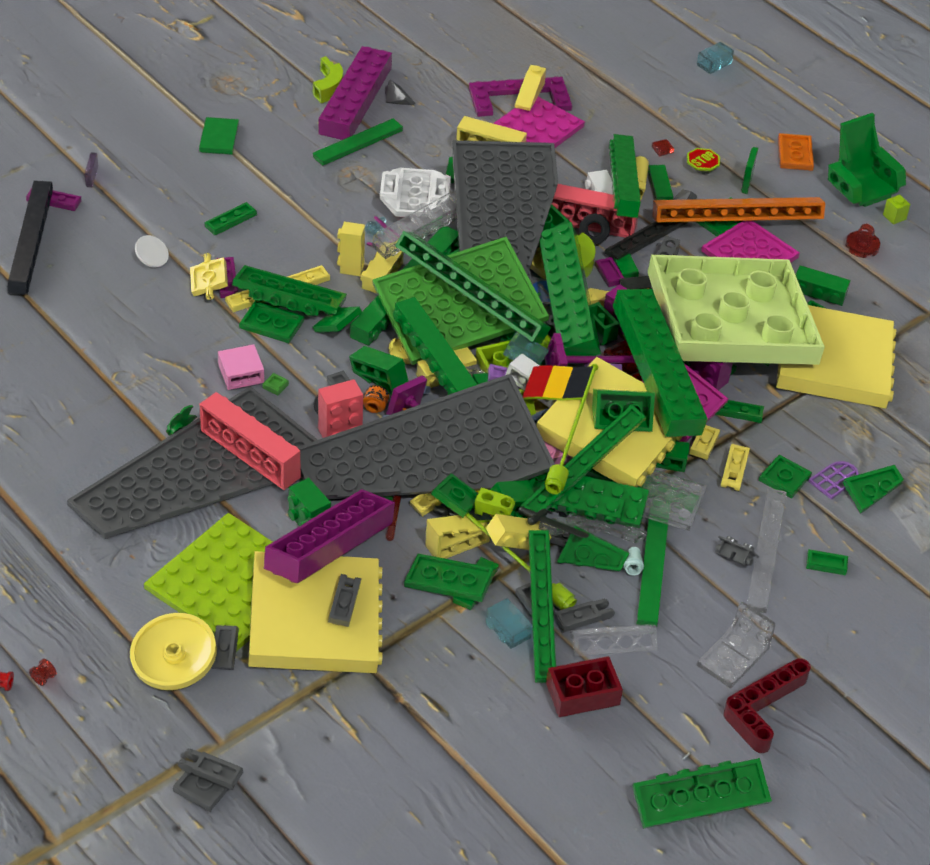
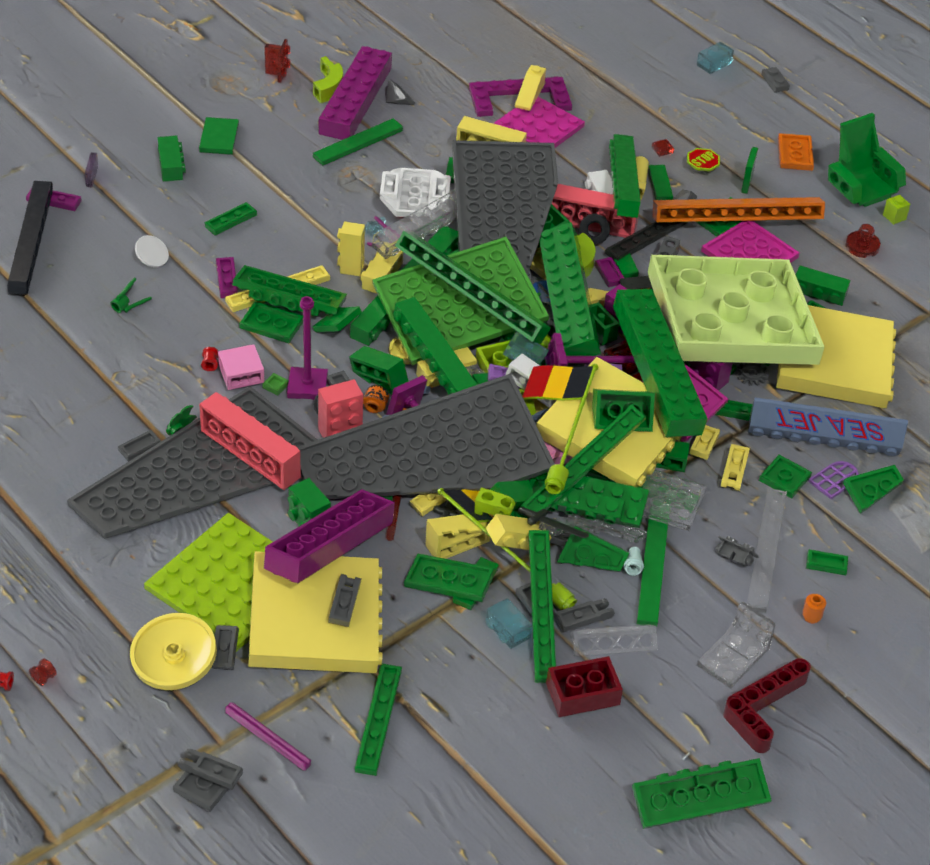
(121, 301): none -> green plant
(138, 445): none -> dark grey tile
(171, 158): none -> green brick
(208, 276): light yellow plate -> none
(210, 356): none -> red bush
(268, 736): none -> magenta axle
(277, 59): none -> clear red bracket
(306, 380): none -> magenta tile
(378, 720): none -> green tile
(456, 495): green tile -> none
(745, 370): none -> dark grey gear
(775, 79): none -> dark grey plate
(814, 608): none -> orange brick
(827, 426): none -> sand blue slope

